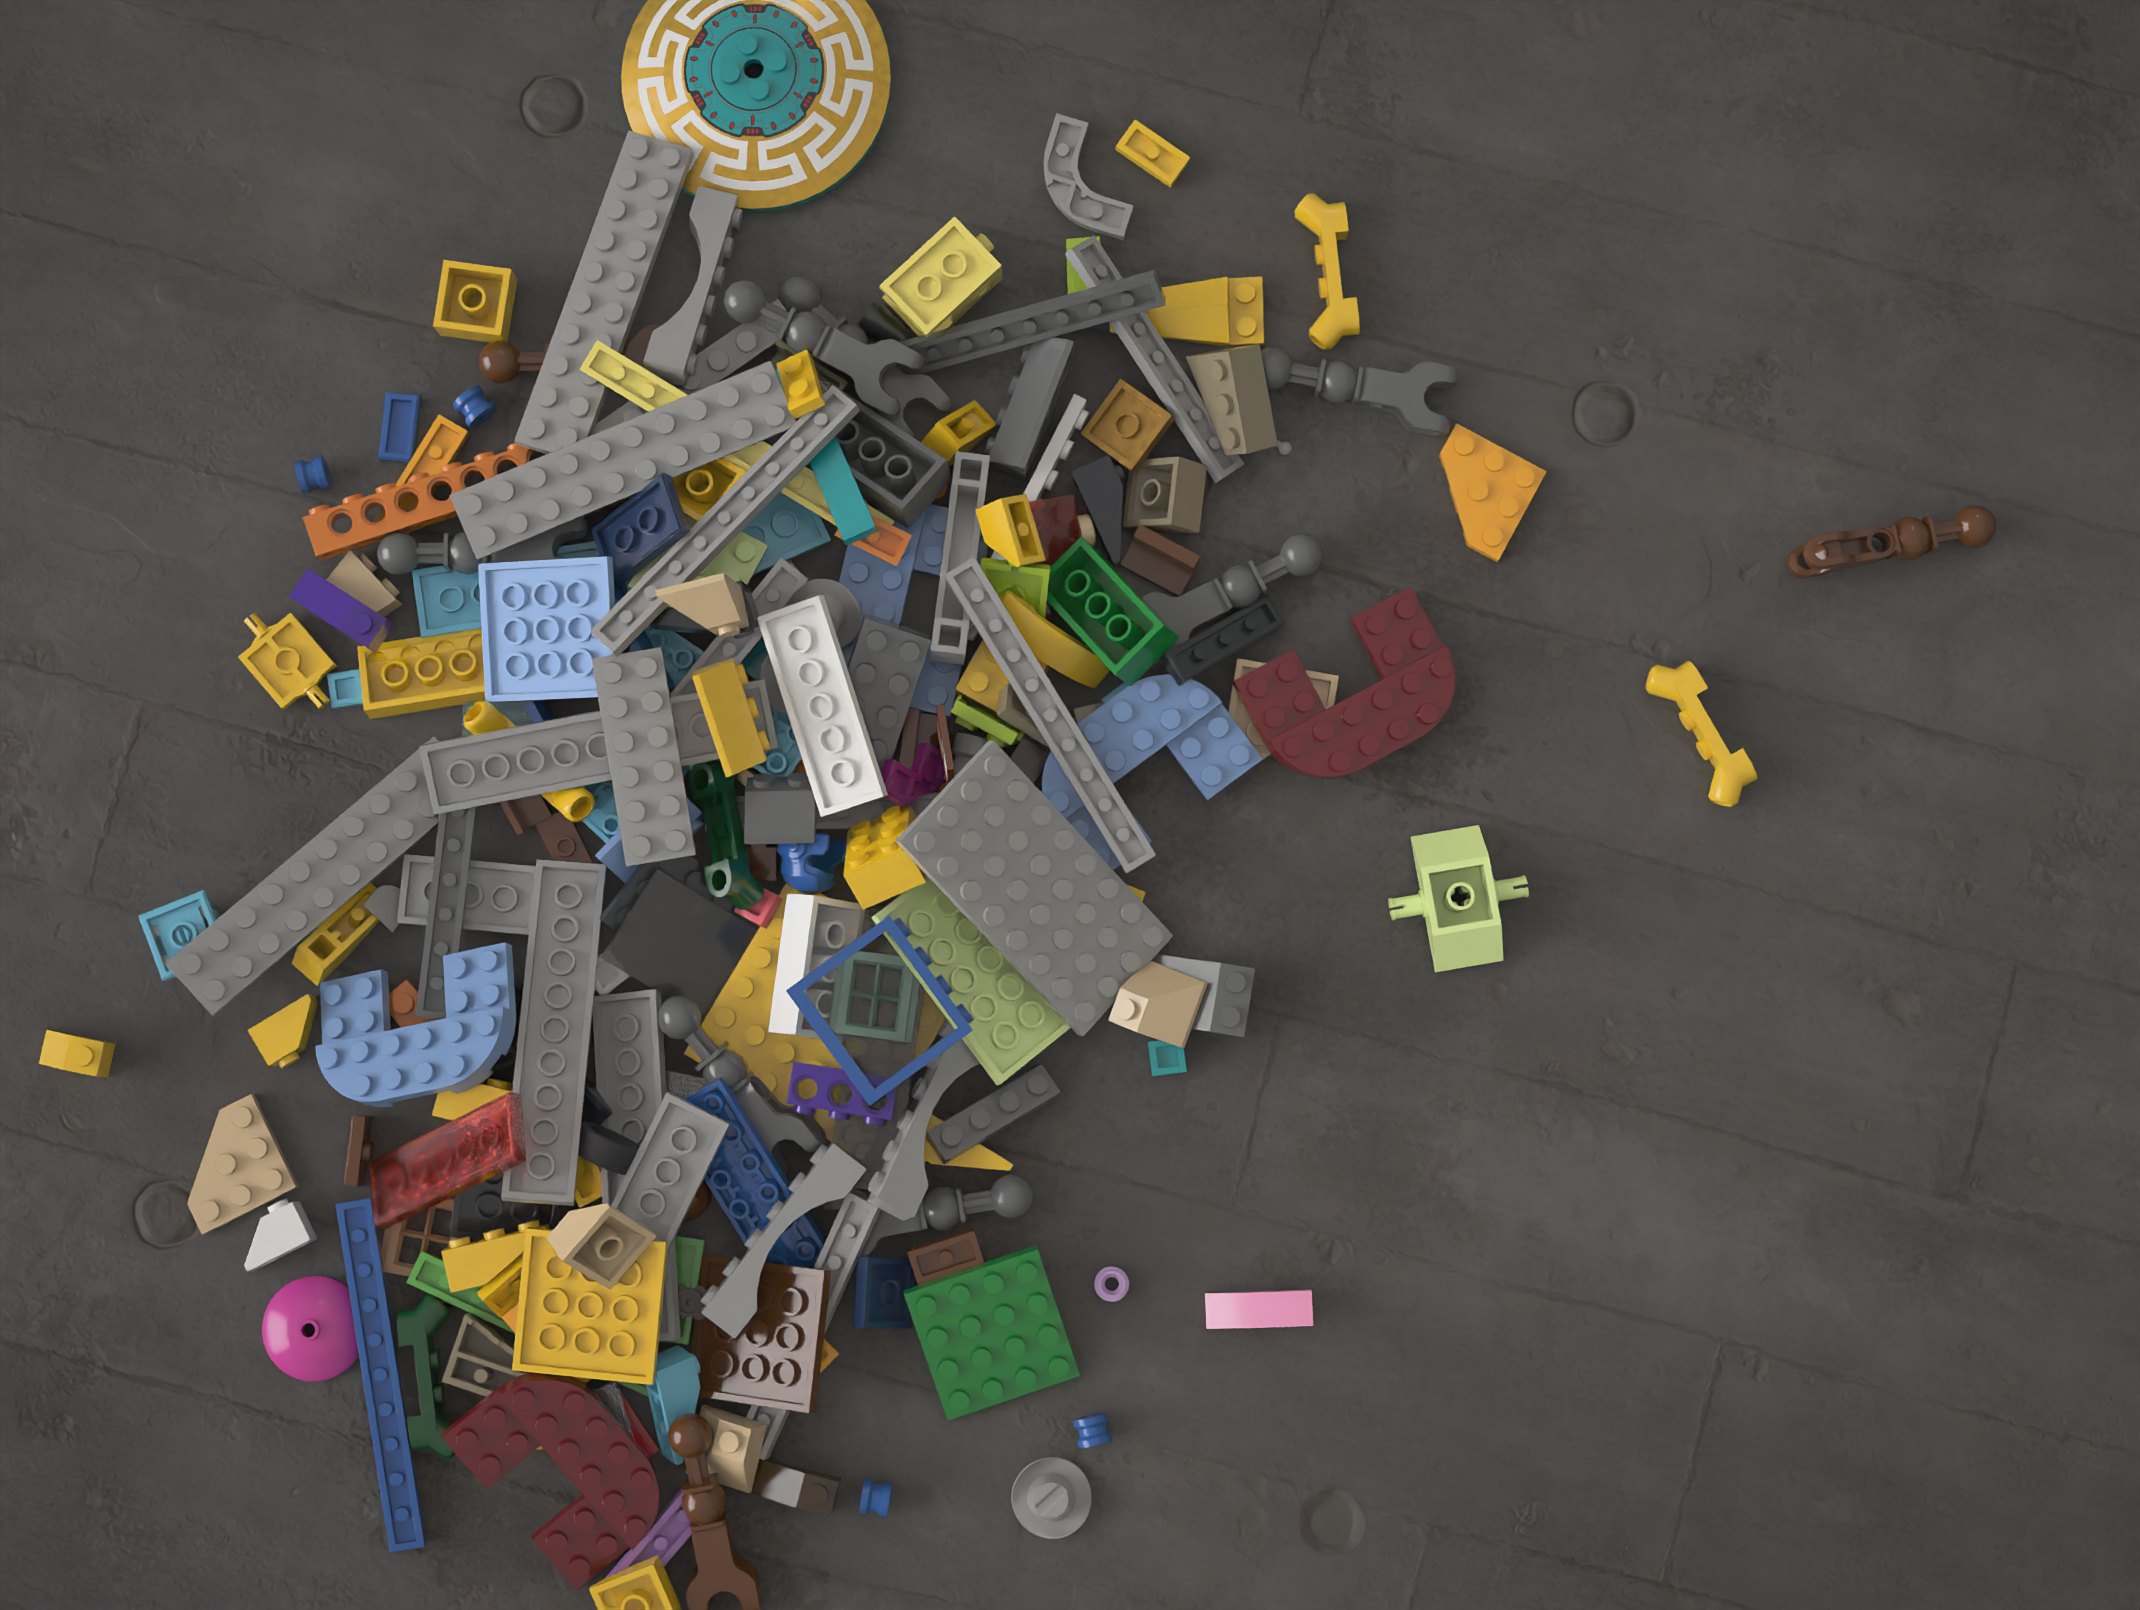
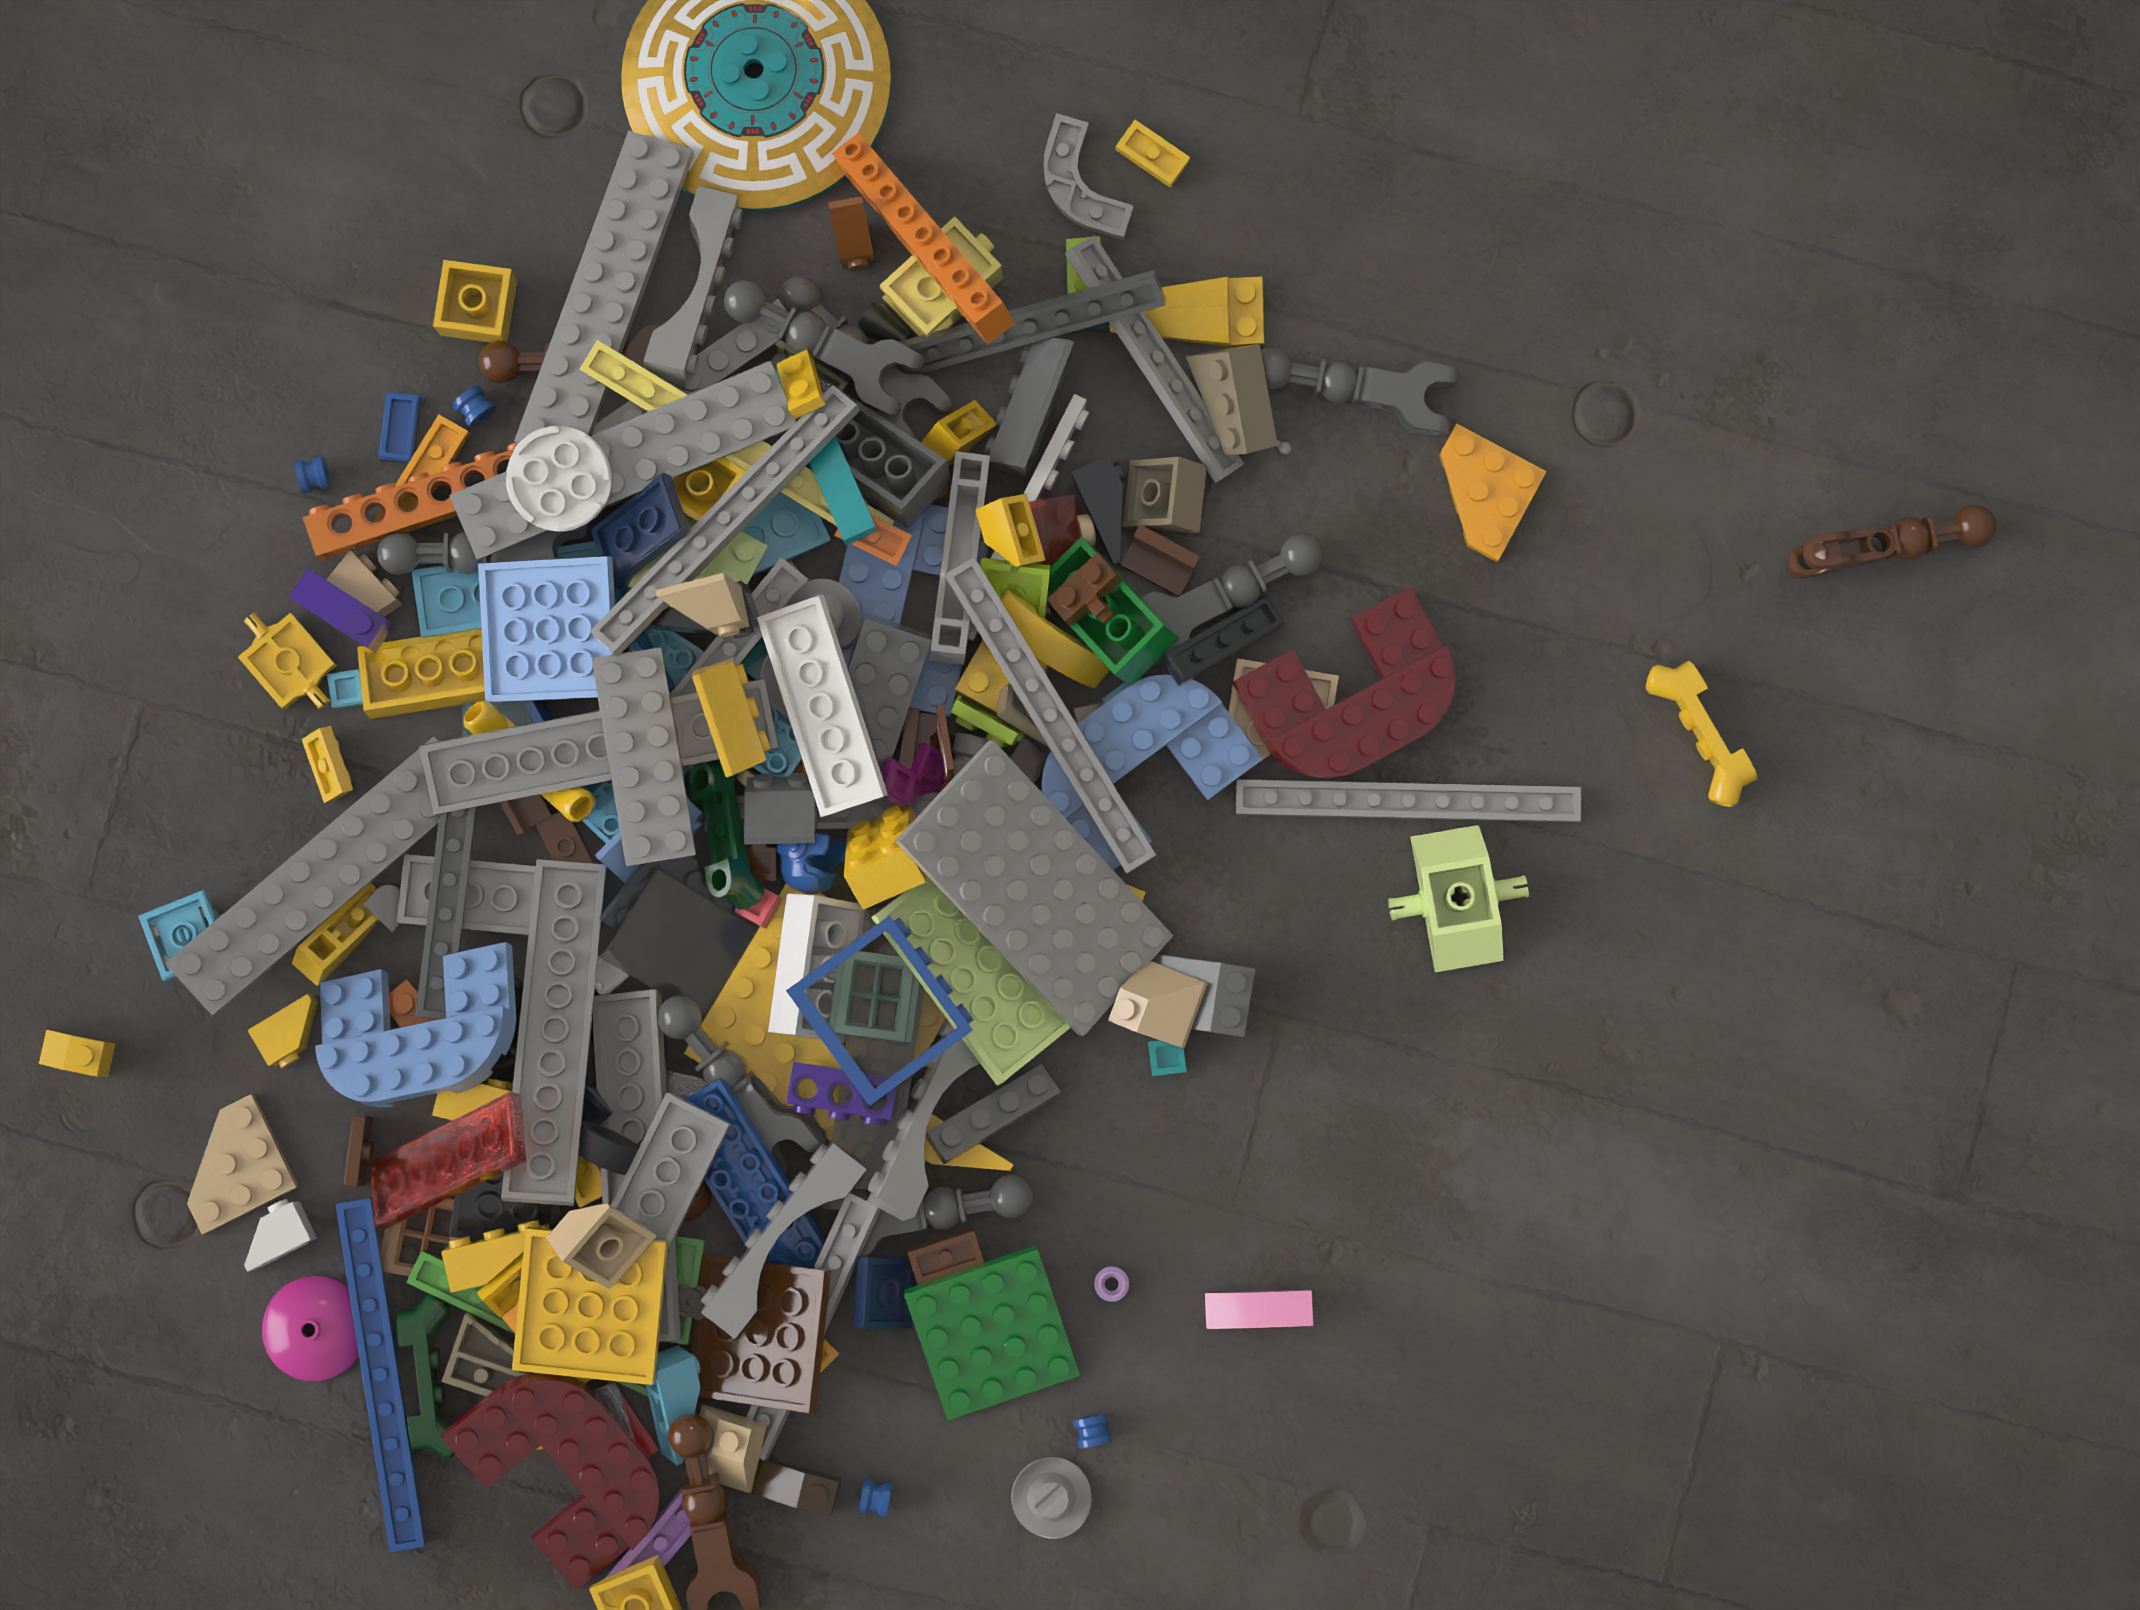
(327, 764): none -> yellow plate
(559, 478): none -> white tile
(852, 233): none -> dark orange slope
(923, 239): none -> orange brick
(1085, 591): none -> reddish brown plate
(1127, 426): pearl gold plate -> none
(1331, 225): yellow plate -> none
(1408, 800): none -> light grey plate

